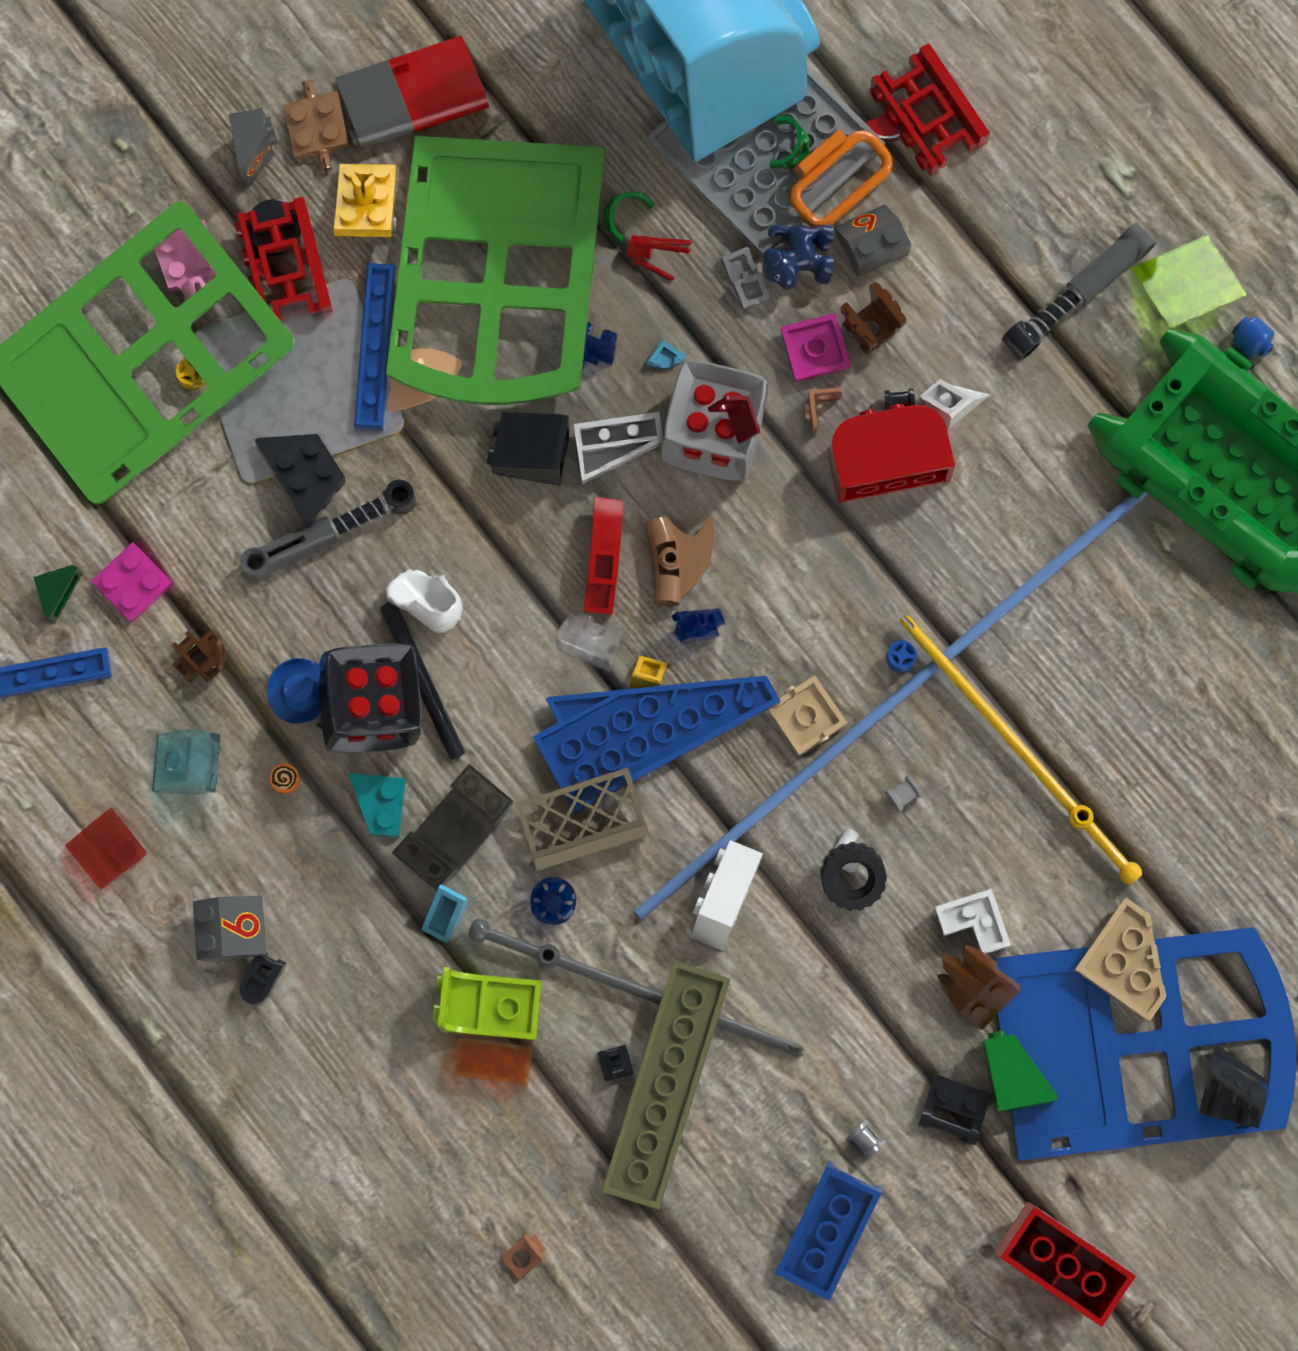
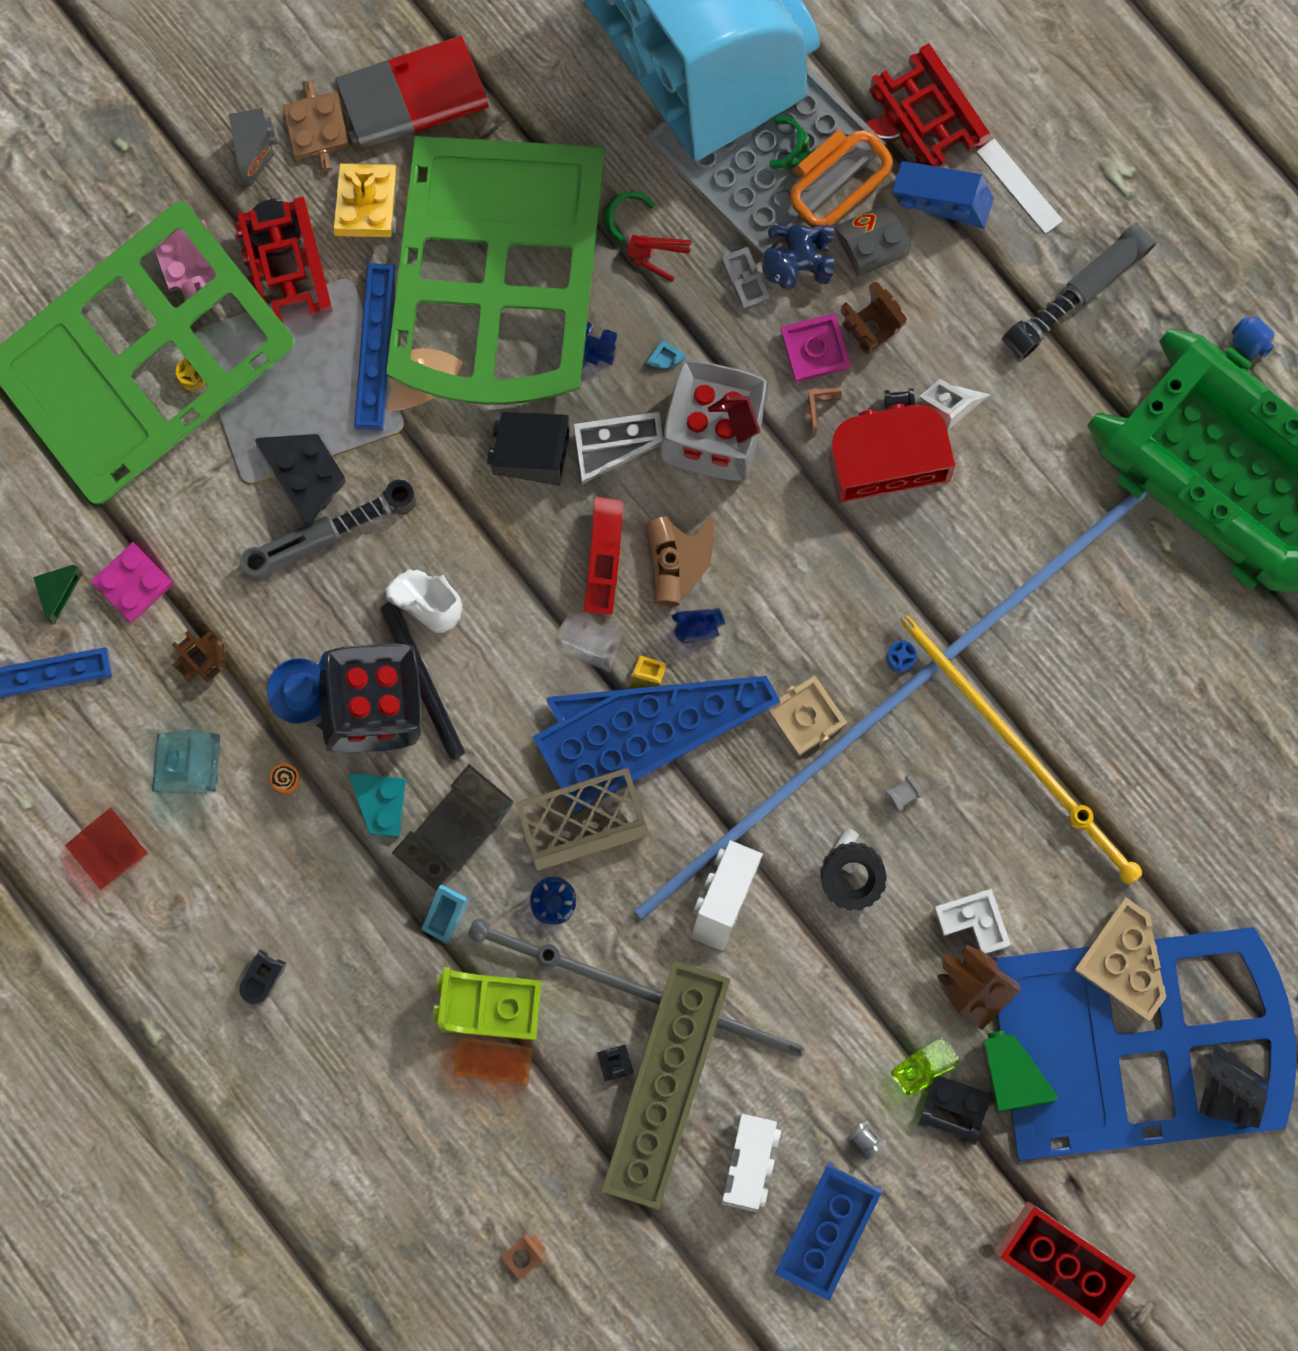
(229, 928): dark grey slope -> none
(751, 1163): none -> white wedge
(922, 1066): none -> clear neon green slope
(944, 193): none -> blue wedge
(1020, 186): none -> white sticker
(1189, 281): clear neon green piece -> none

